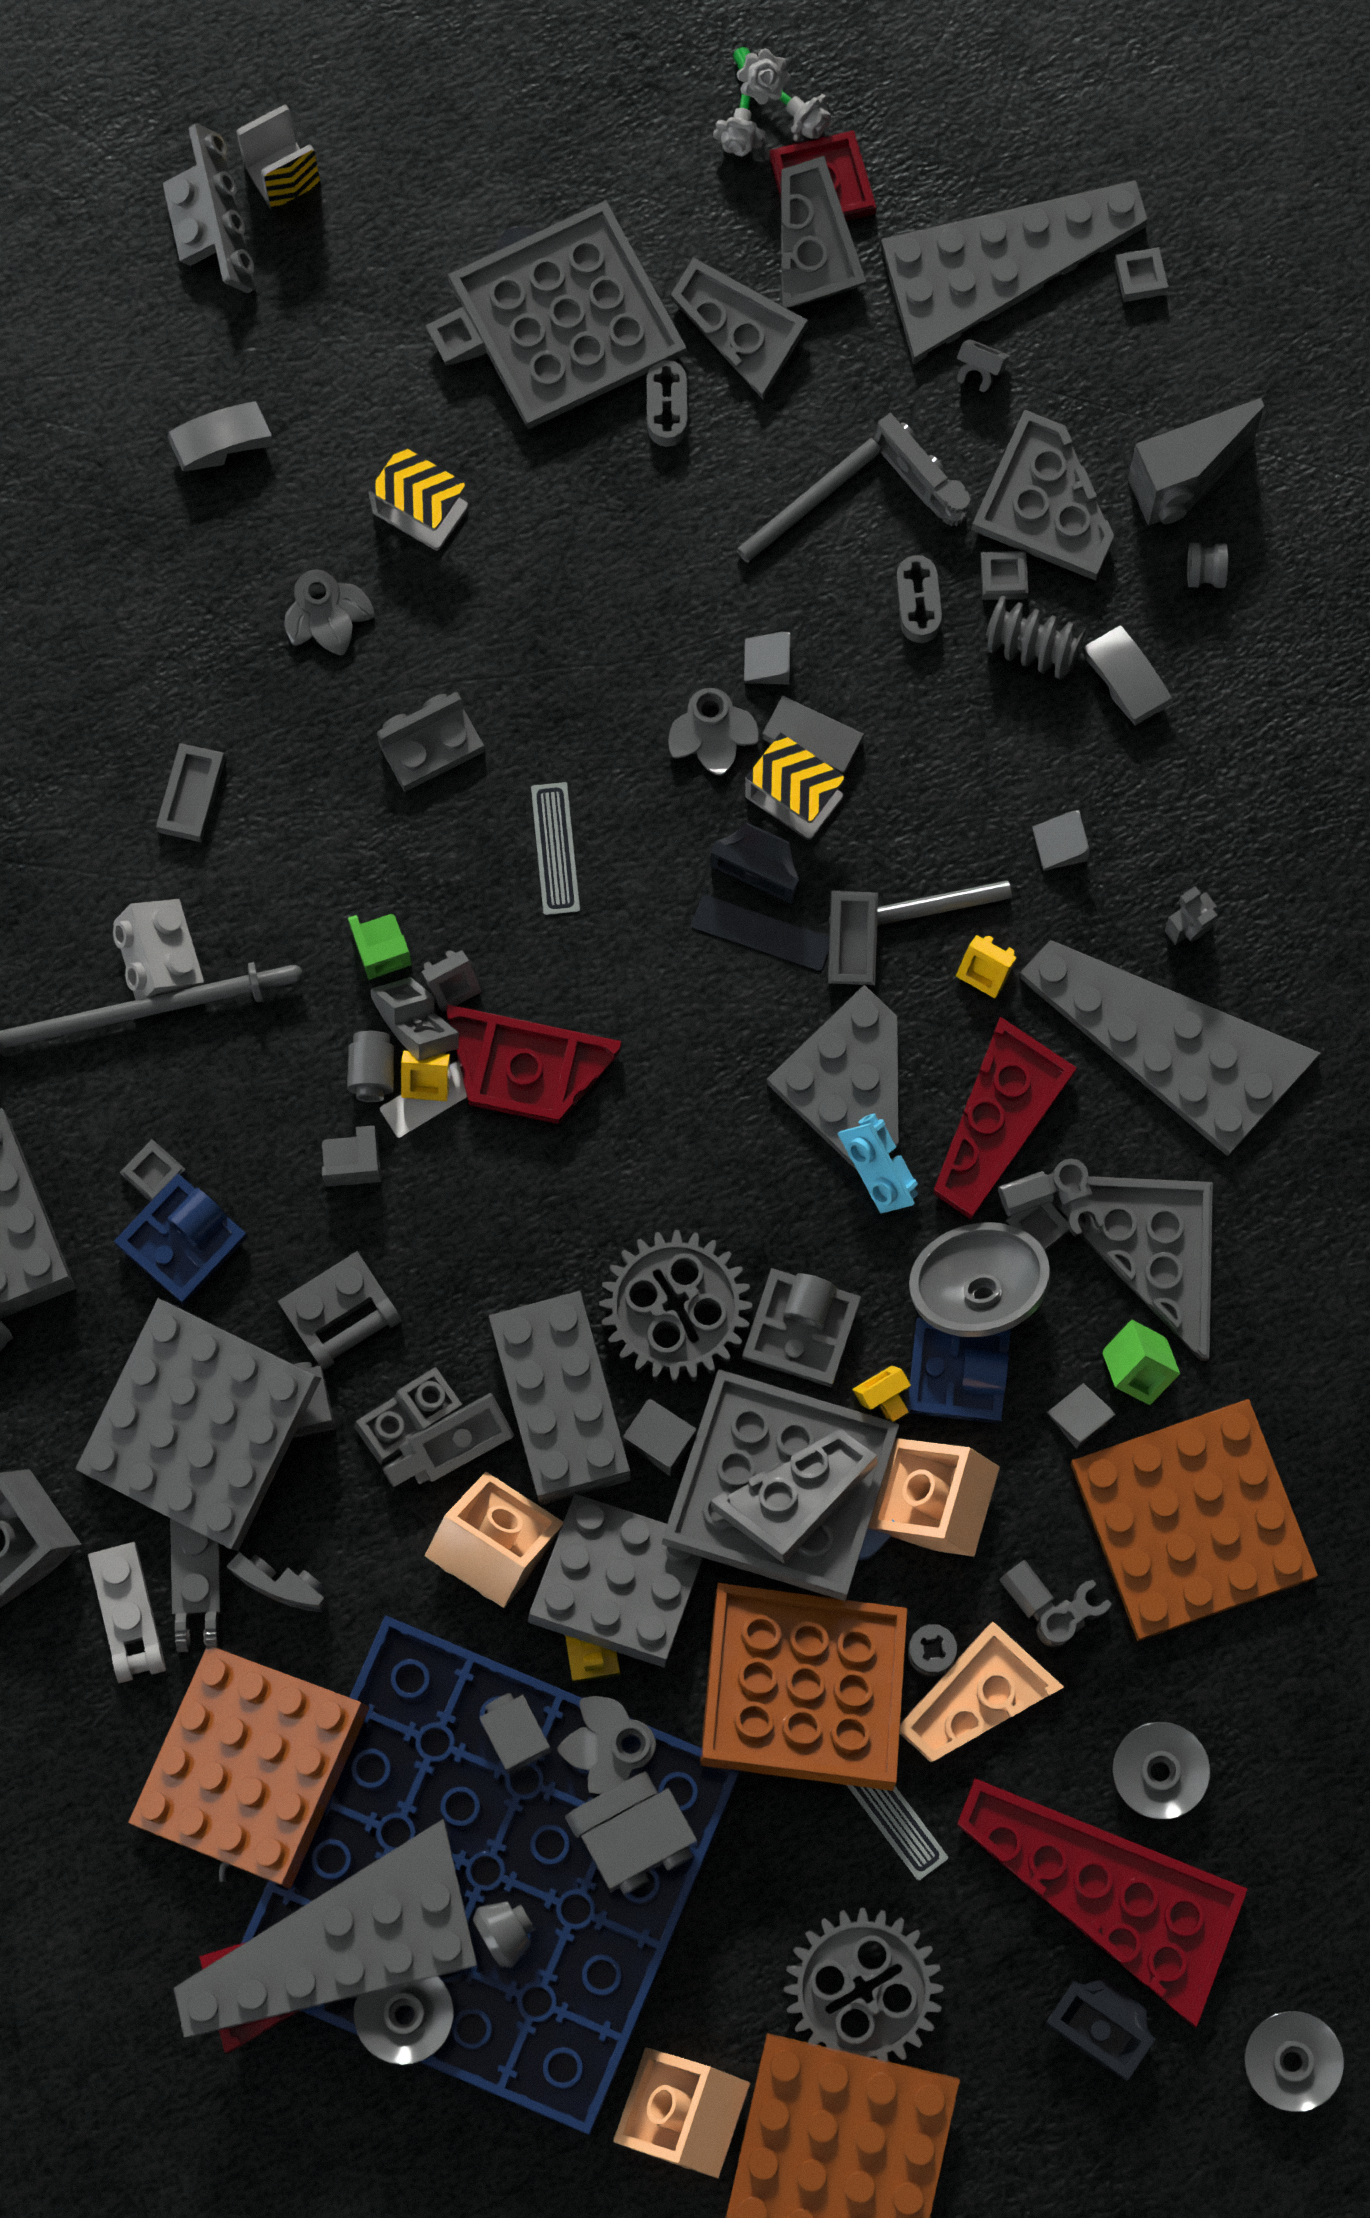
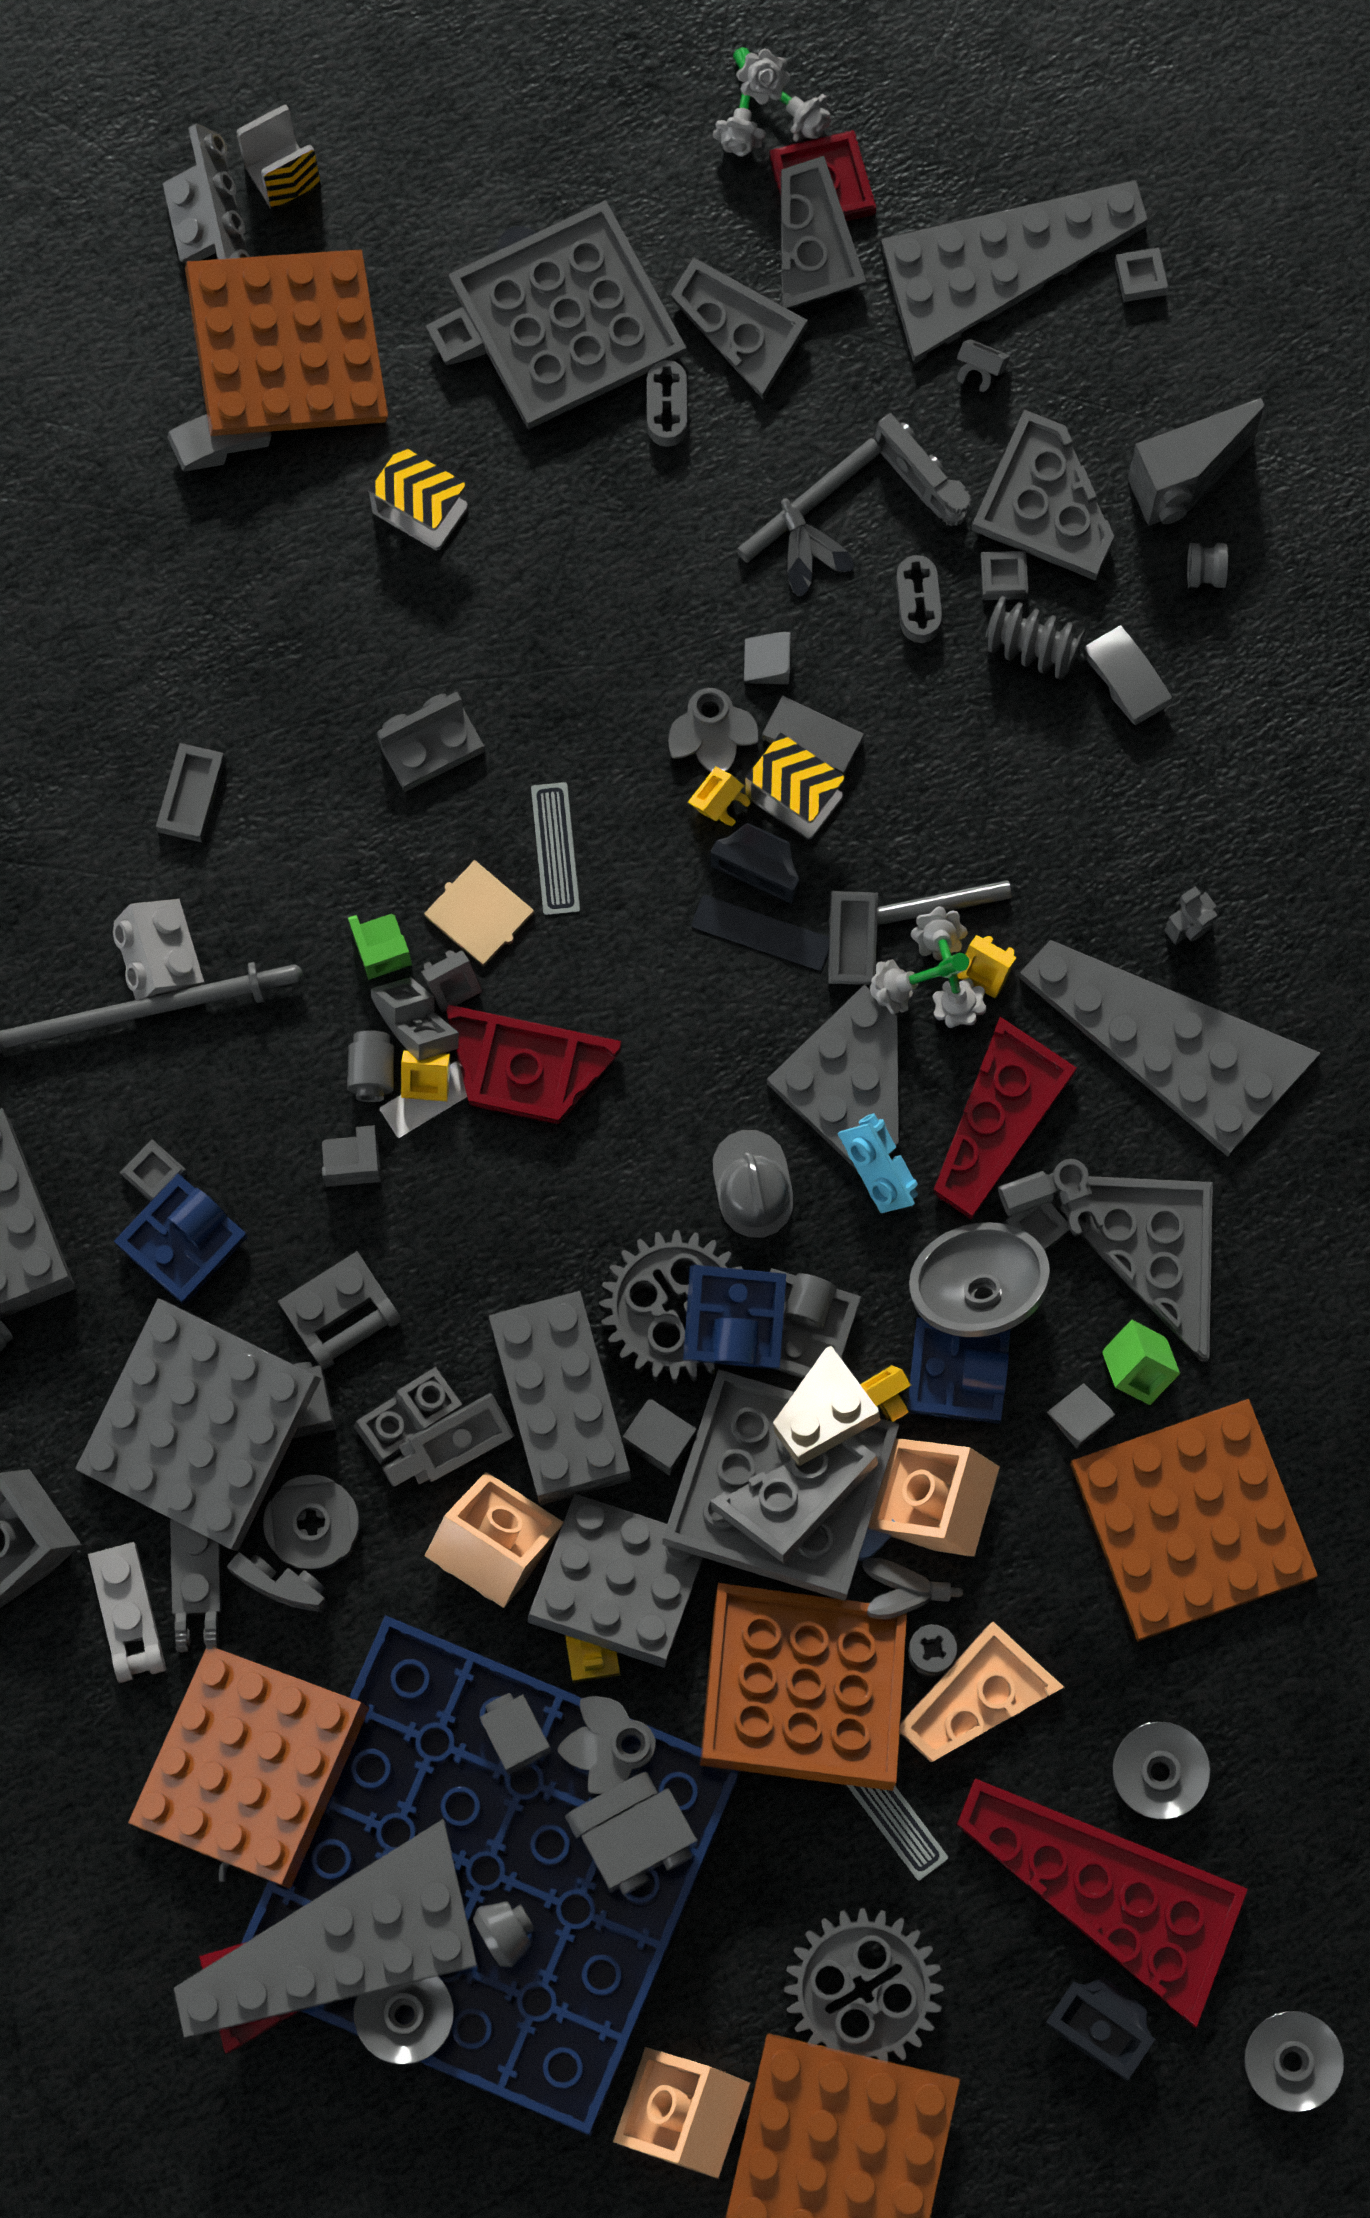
(286, 342): none -> dark orange plate
(290, 1506): none -> dark grey plate
(328, 618): dark grey plate -> none
(479, 913): none -> tan piece
(717, 794): none -> yellow tile
(734, 1317): none -> dark blue plate
(752, 1183): none -> dark grey piece
(804, 543): none -> dark grey piece
(824, 1410): none -> wing
(911, 1588): none -> dark grey piece
(941, 936): none -> light grey plant
(1054, 1623): dark grey bar -> none
(1061, 841): dark grey slope -> none

